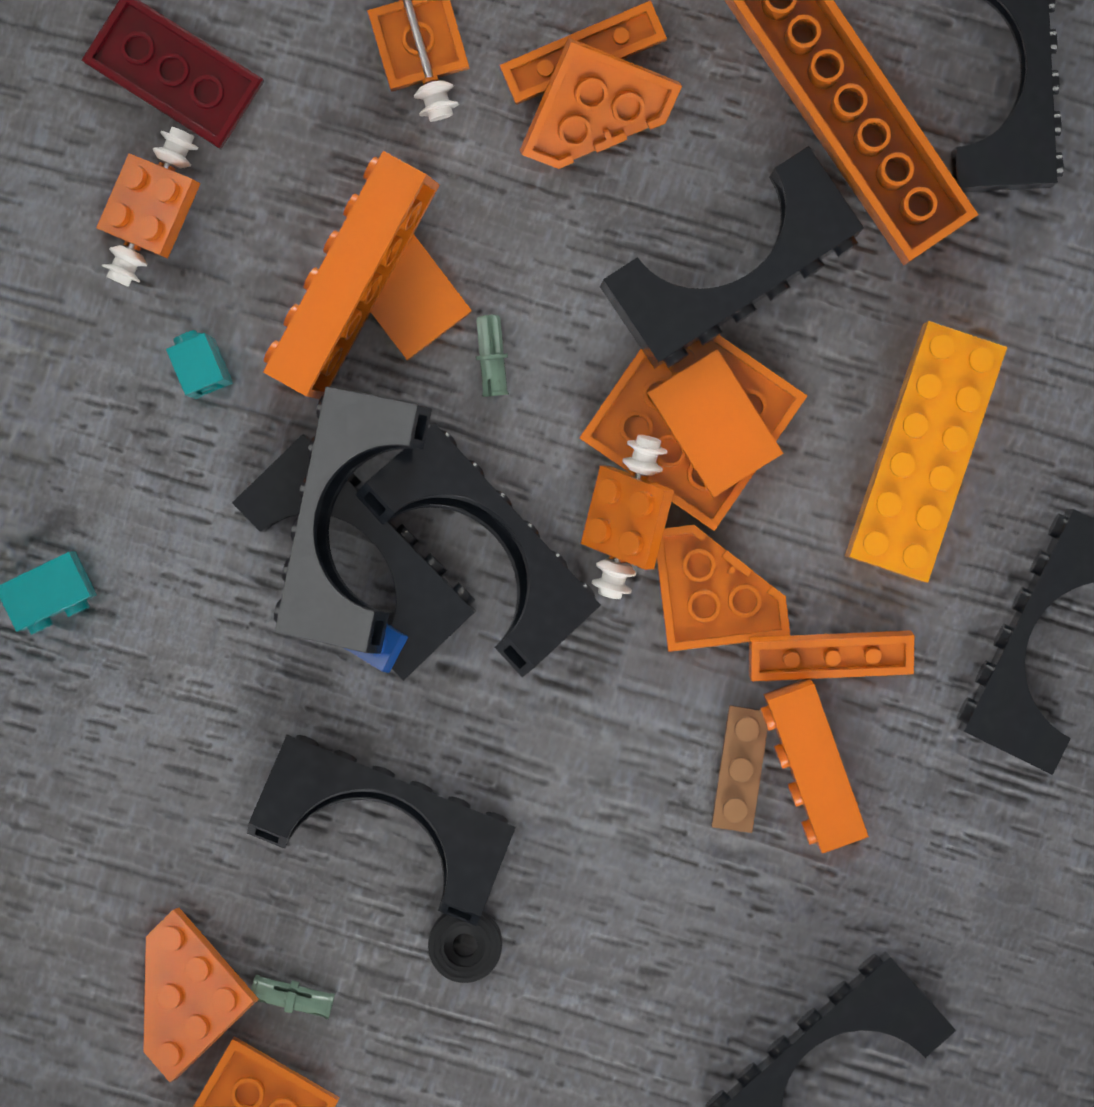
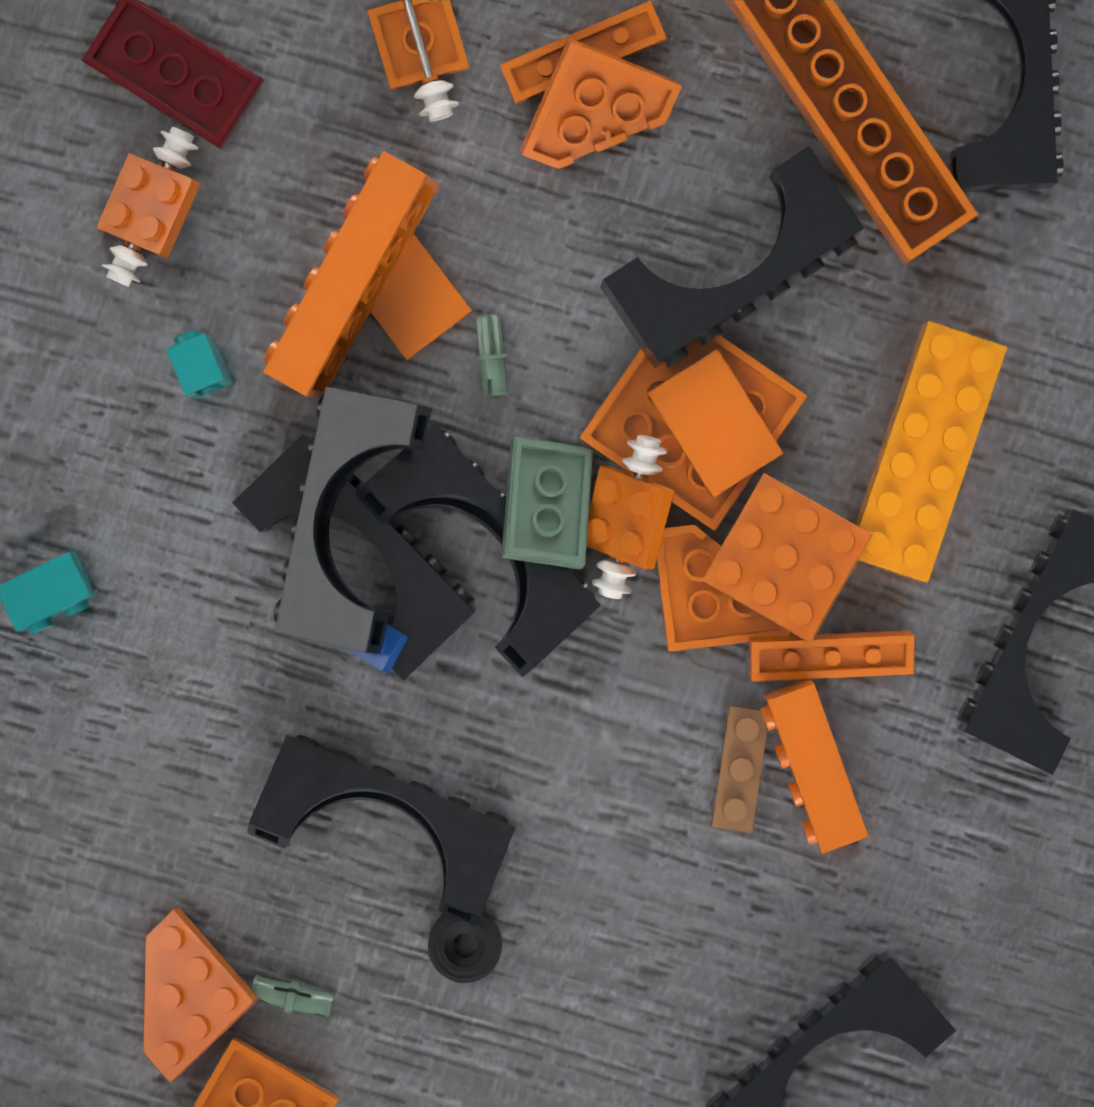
(547, 503): none -> sand green tile
(787, 557): none -> orange plate

